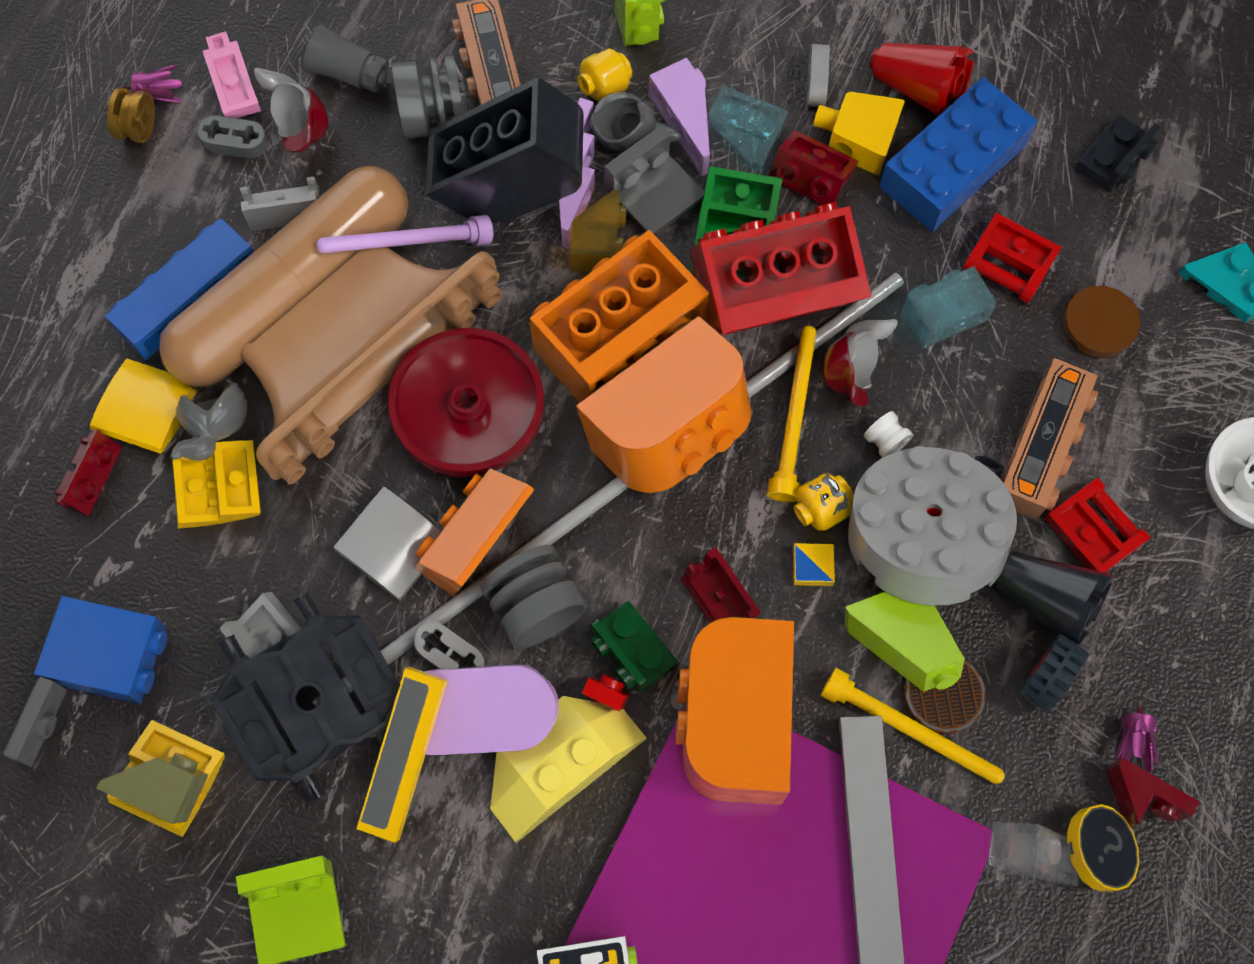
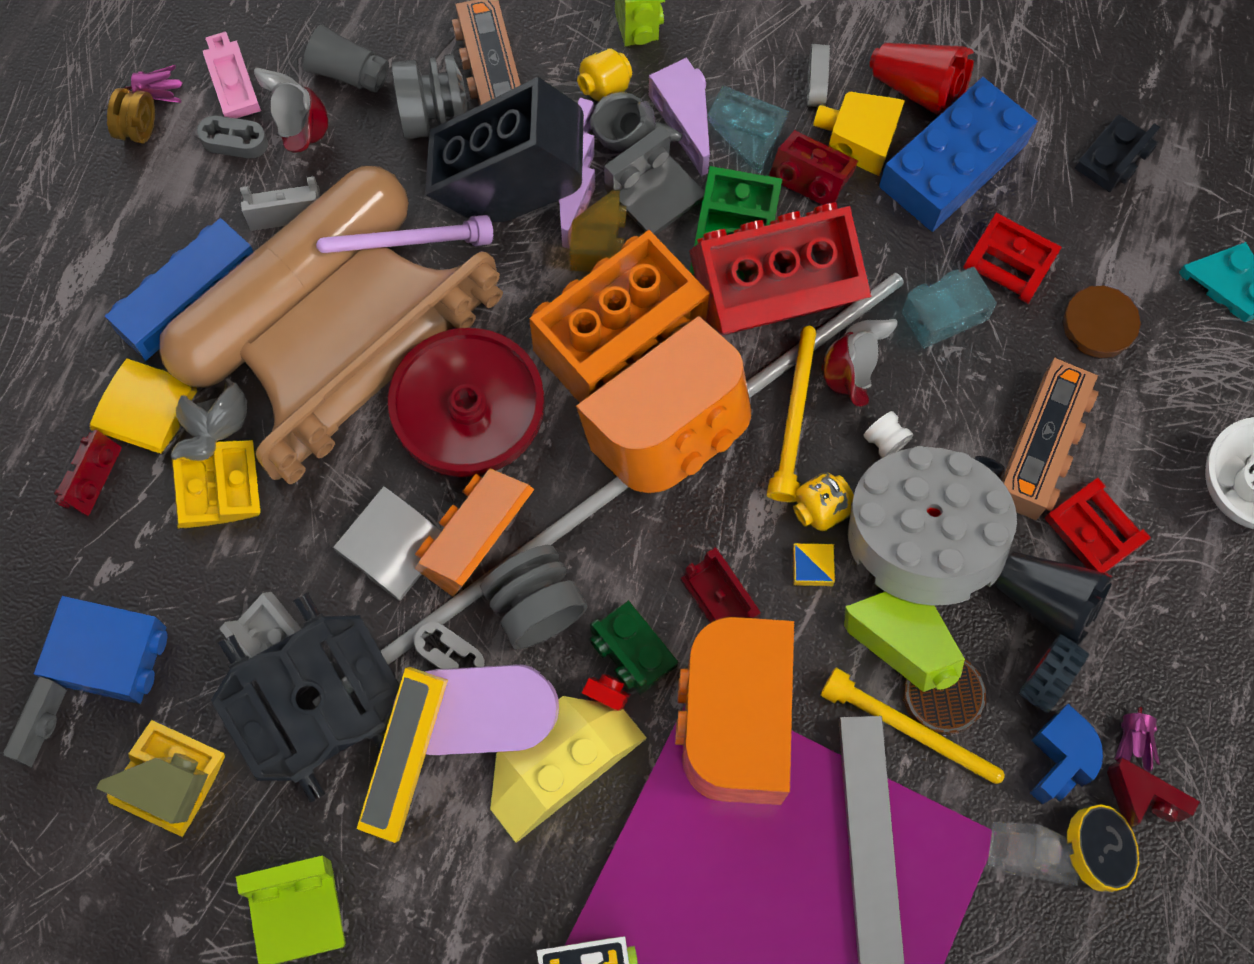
(1074, 749): none -> blue brick

